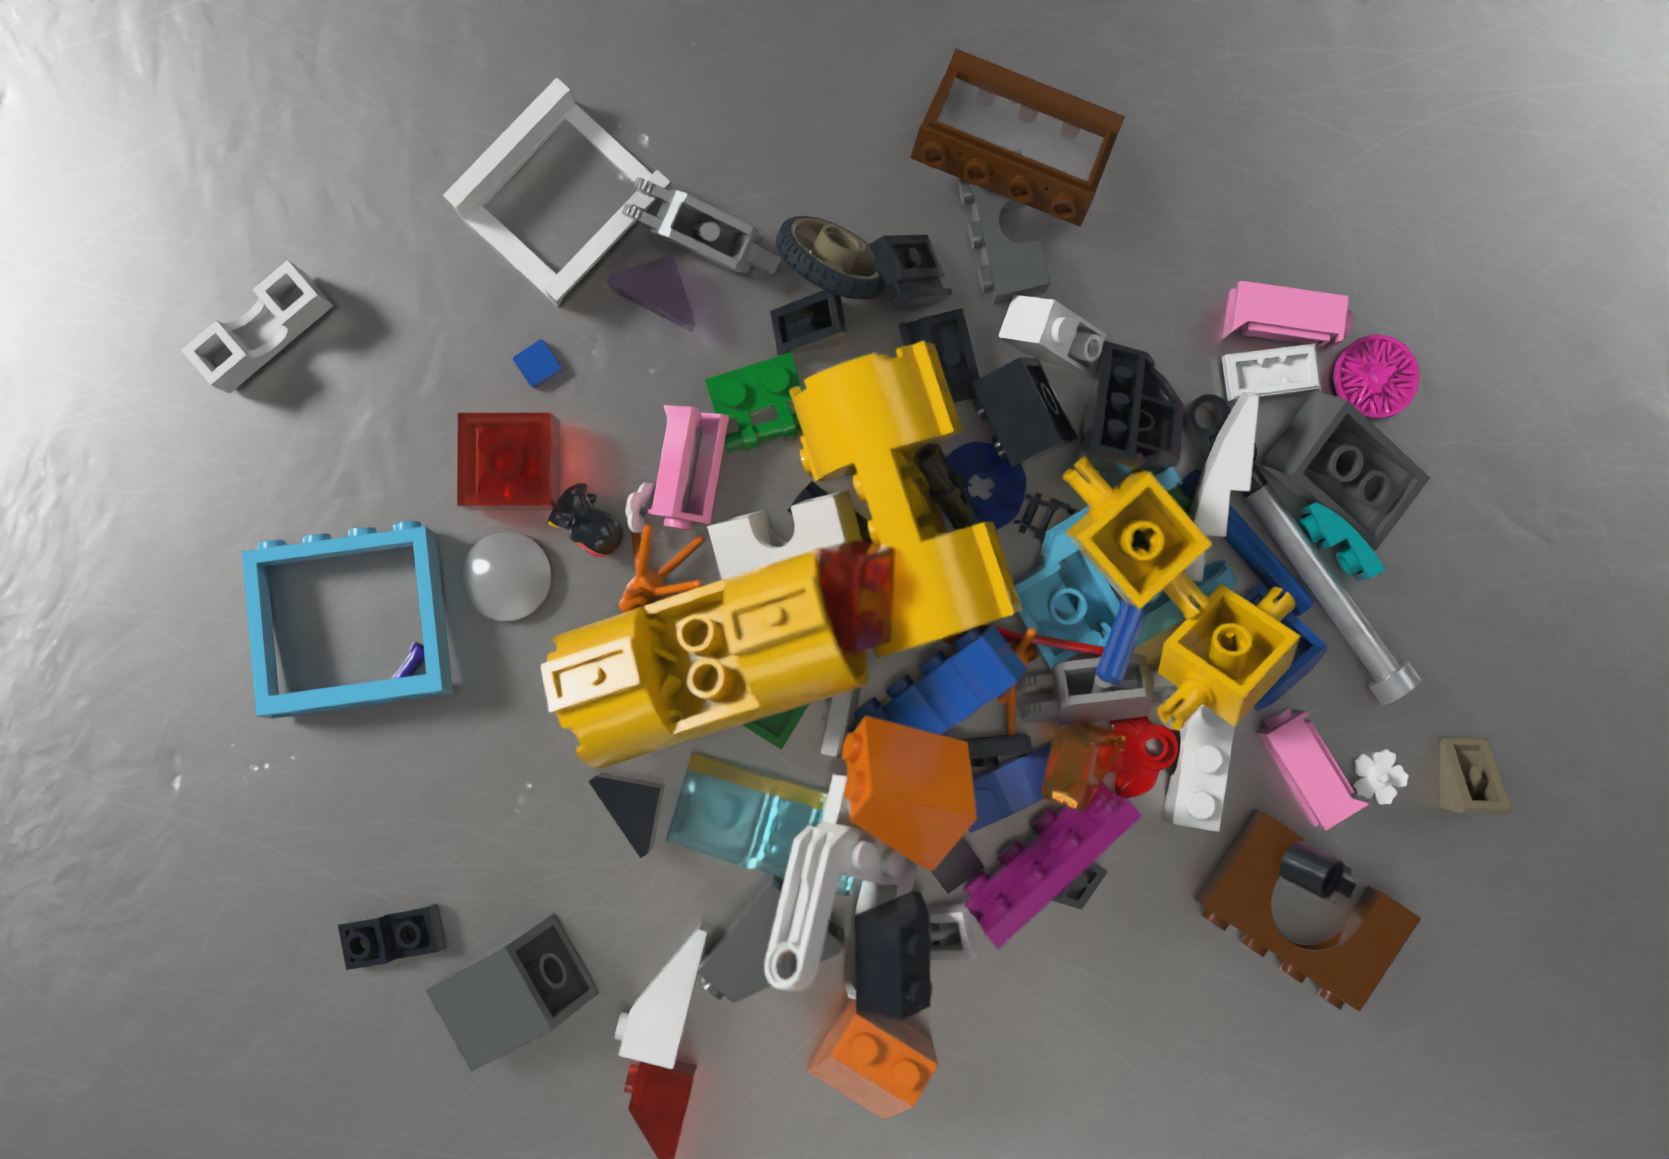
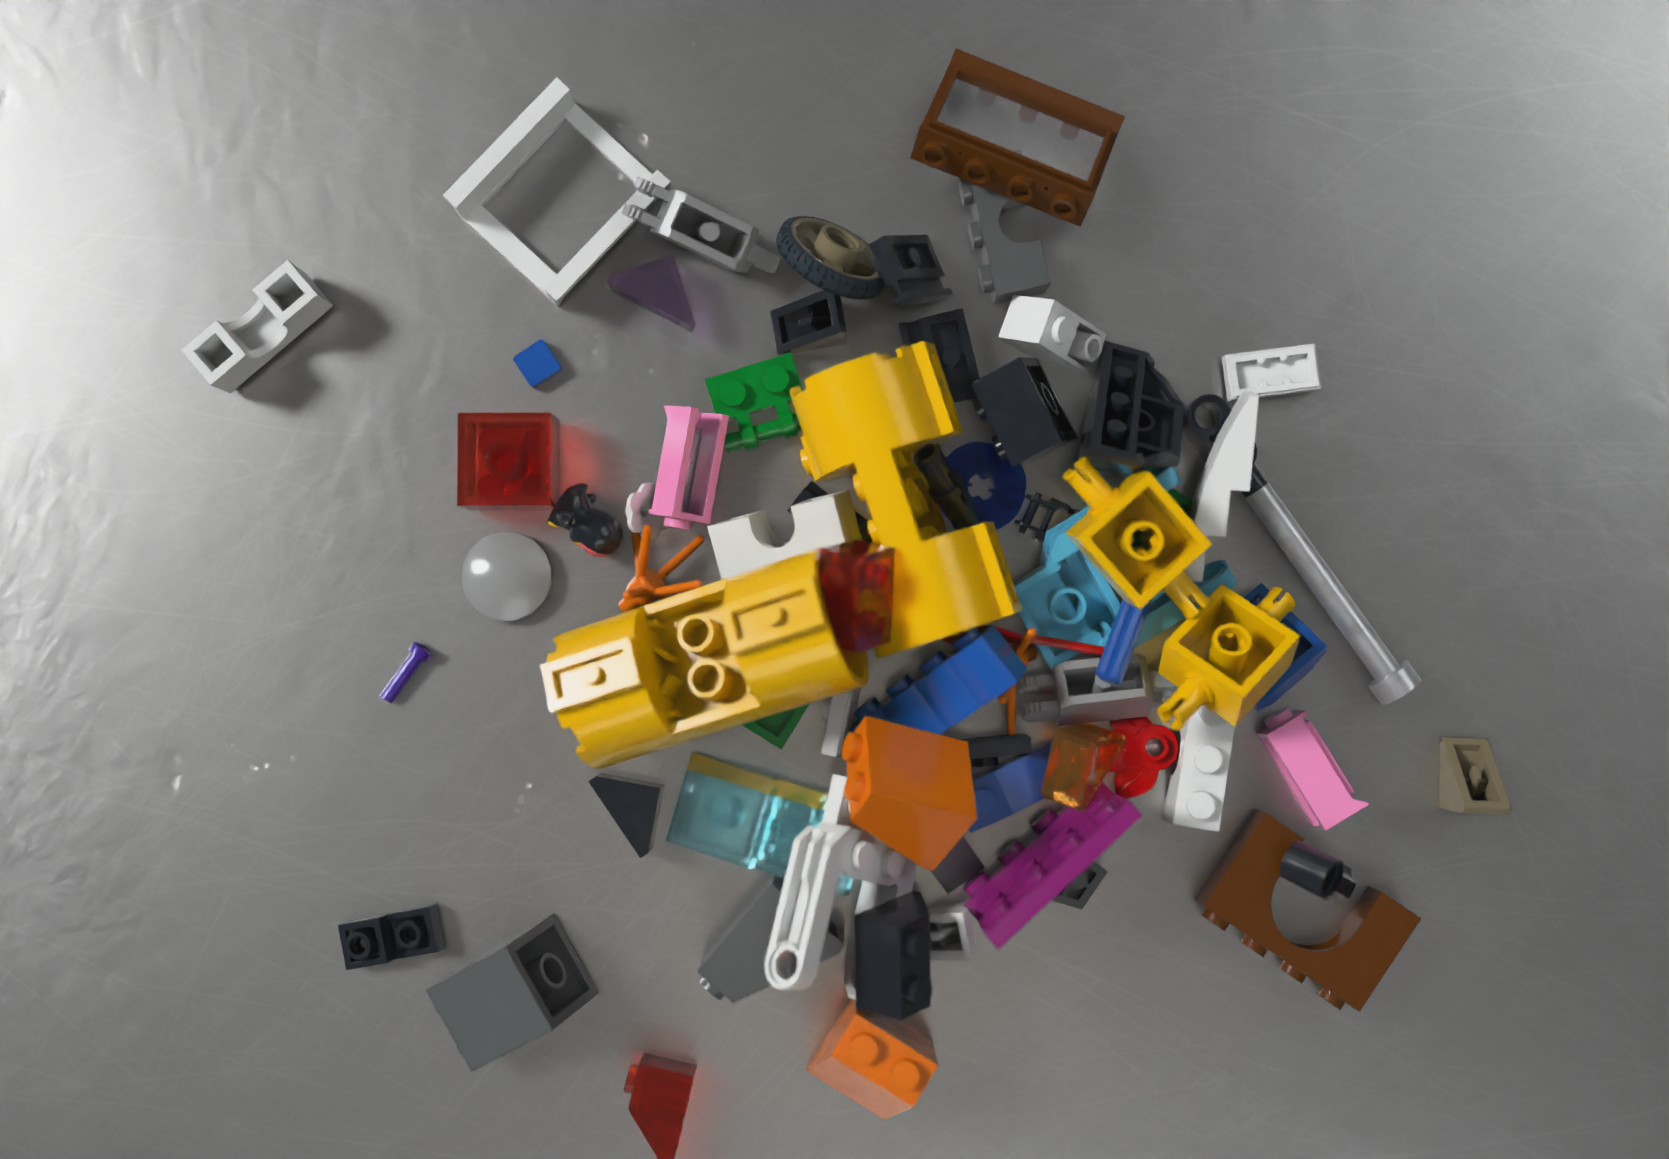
(317, 546): medium azure window -> none
(659, 1015): white slope -> none
(1256, 553): blue axle -> none
(1288, 314): bright pink window -> none
(1329, 529): teal slope -> none
(1346, 465): dark grey slope -> none
(1377, 376): dark pink wheel -> none
(1378, 776): white plant -> none

